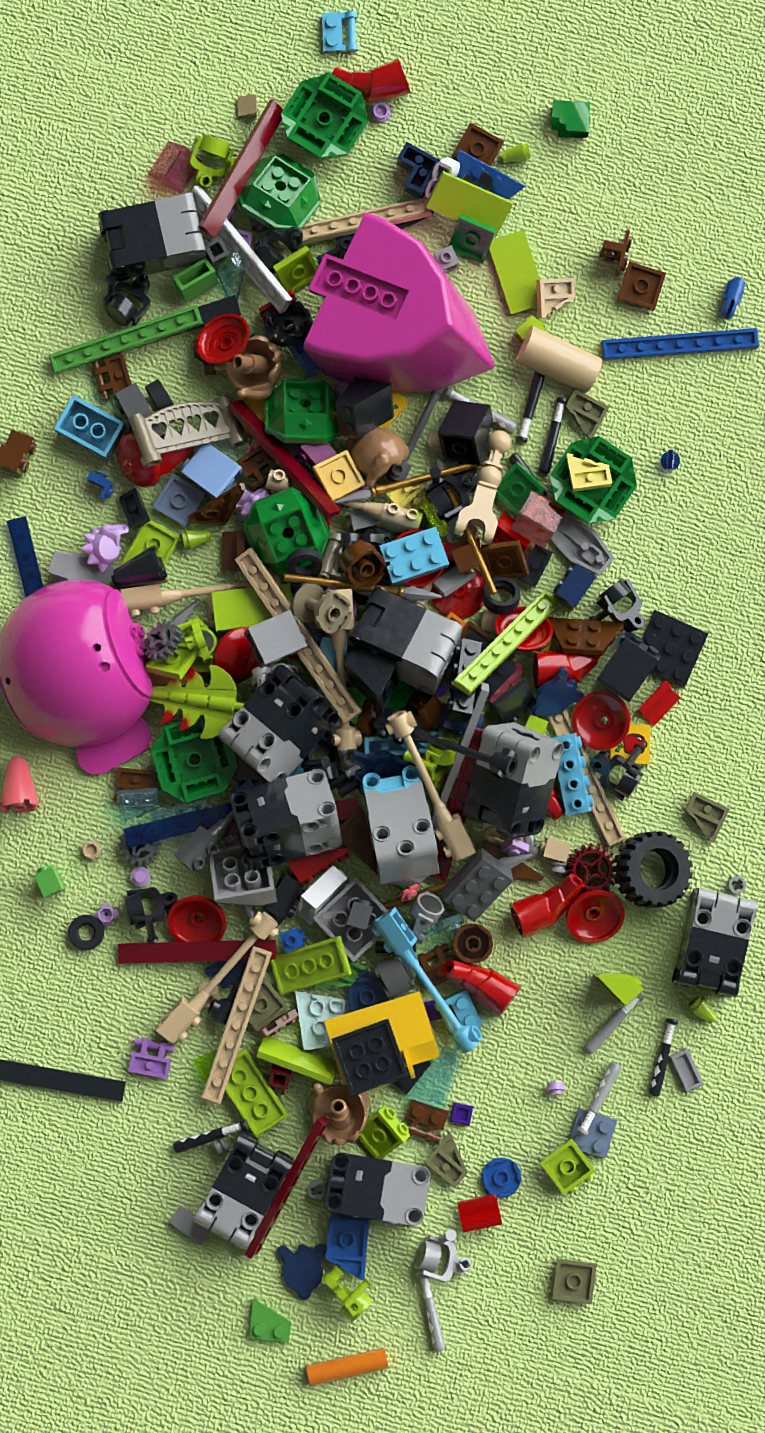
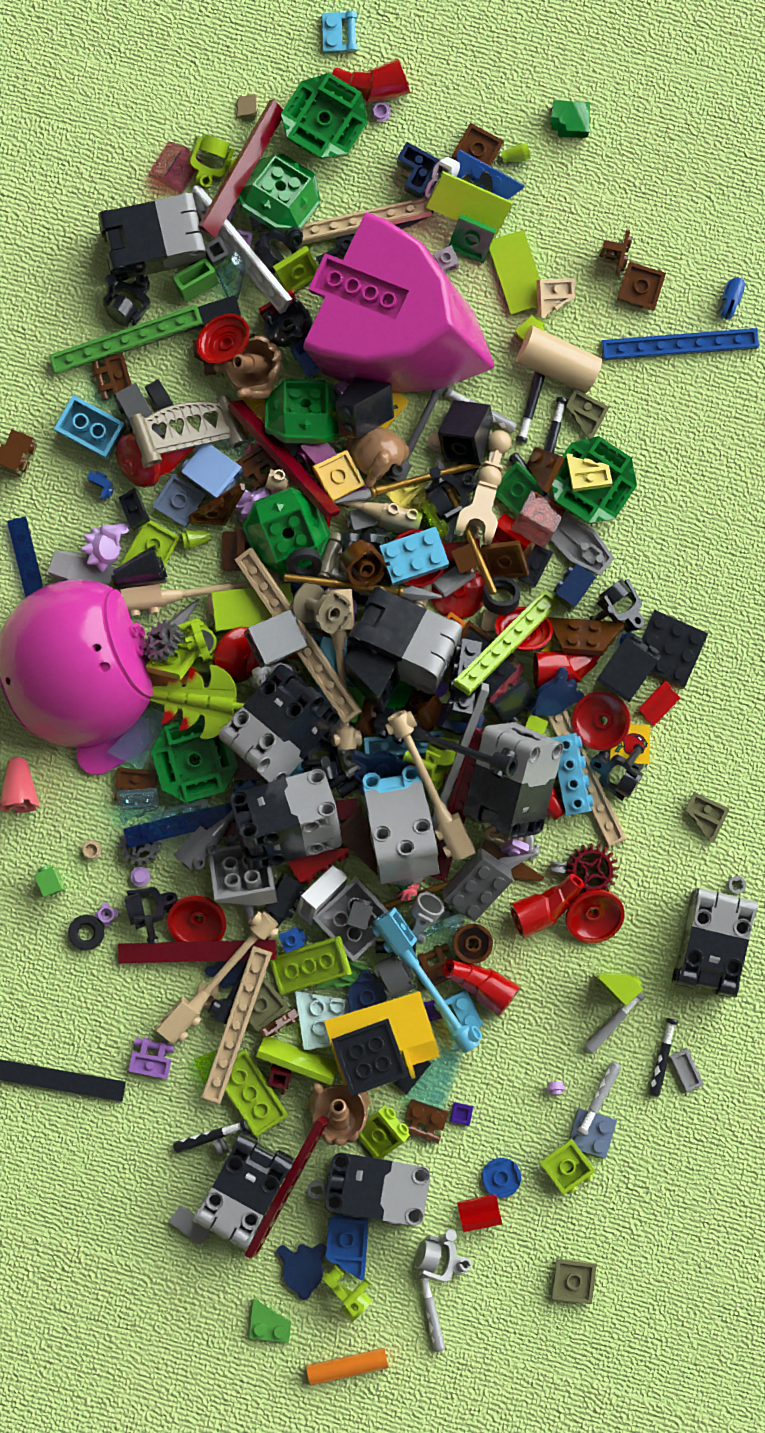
(139, 740): none -> clear light blue wing
(447, 1161): olive wing -> none
(544, 467): none -> reddish brown wing
(555, 849): tan brick -> none
(670, 460): clear blue plate -> none
(676, 869): black tyre -> none
(702, 1009): lime cone -> none

